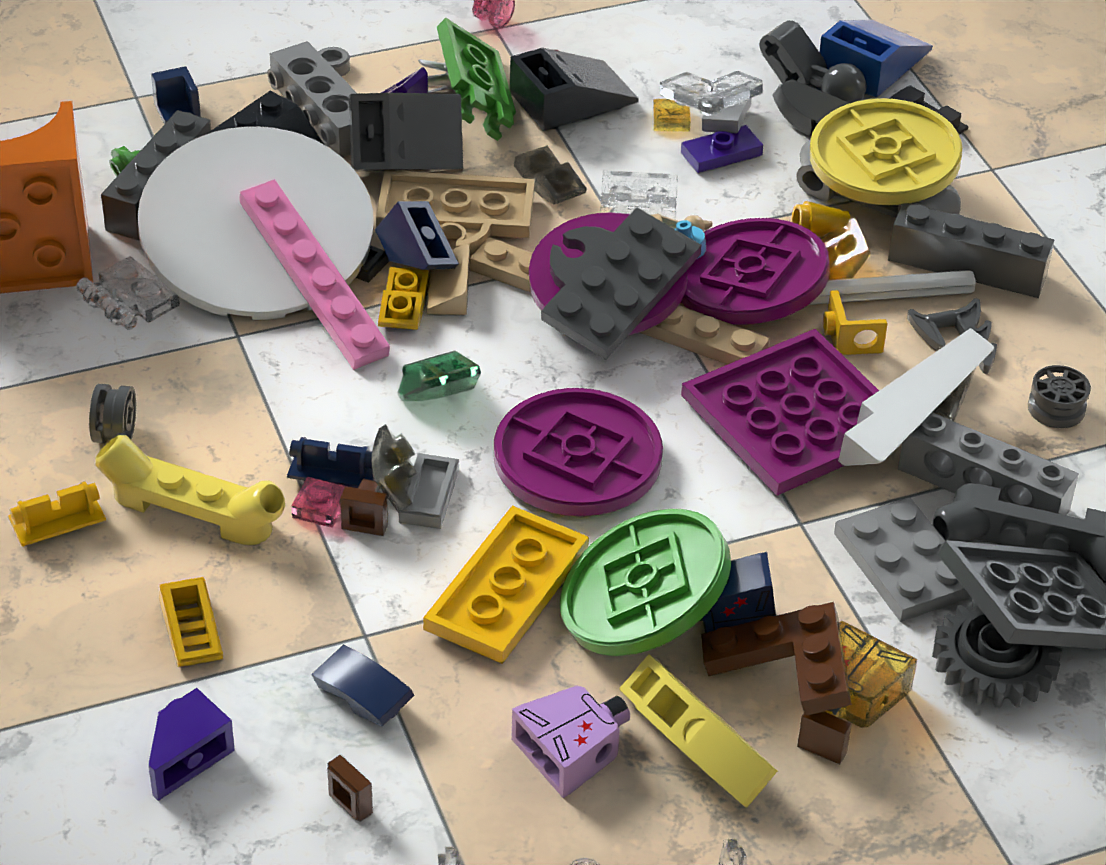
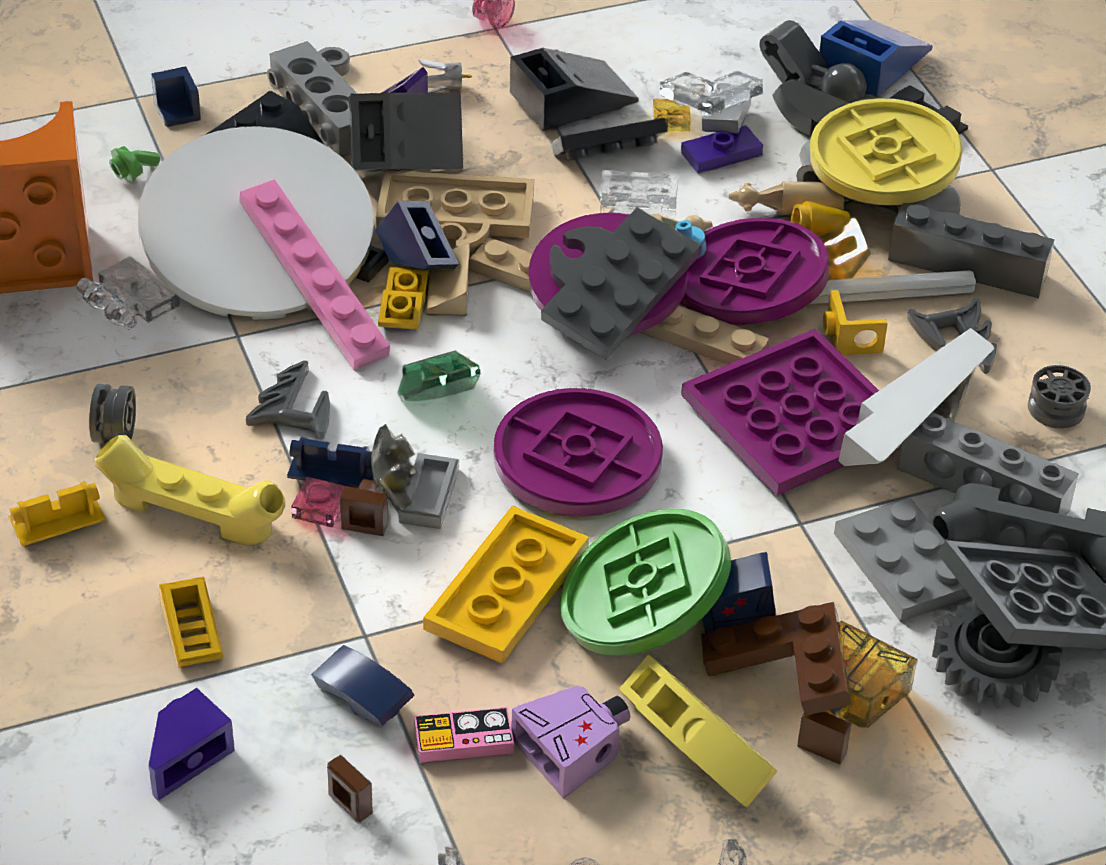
(123, 195): dark grey brick -> none
(278, 400): none -> dark grey piece
(463, 734): none -> tile
(478, 76): bright green tile -> none
(552, 180): clear smoke slope -> none
(609, 139): none -> black plate
(787, 195): none -> tan wheel

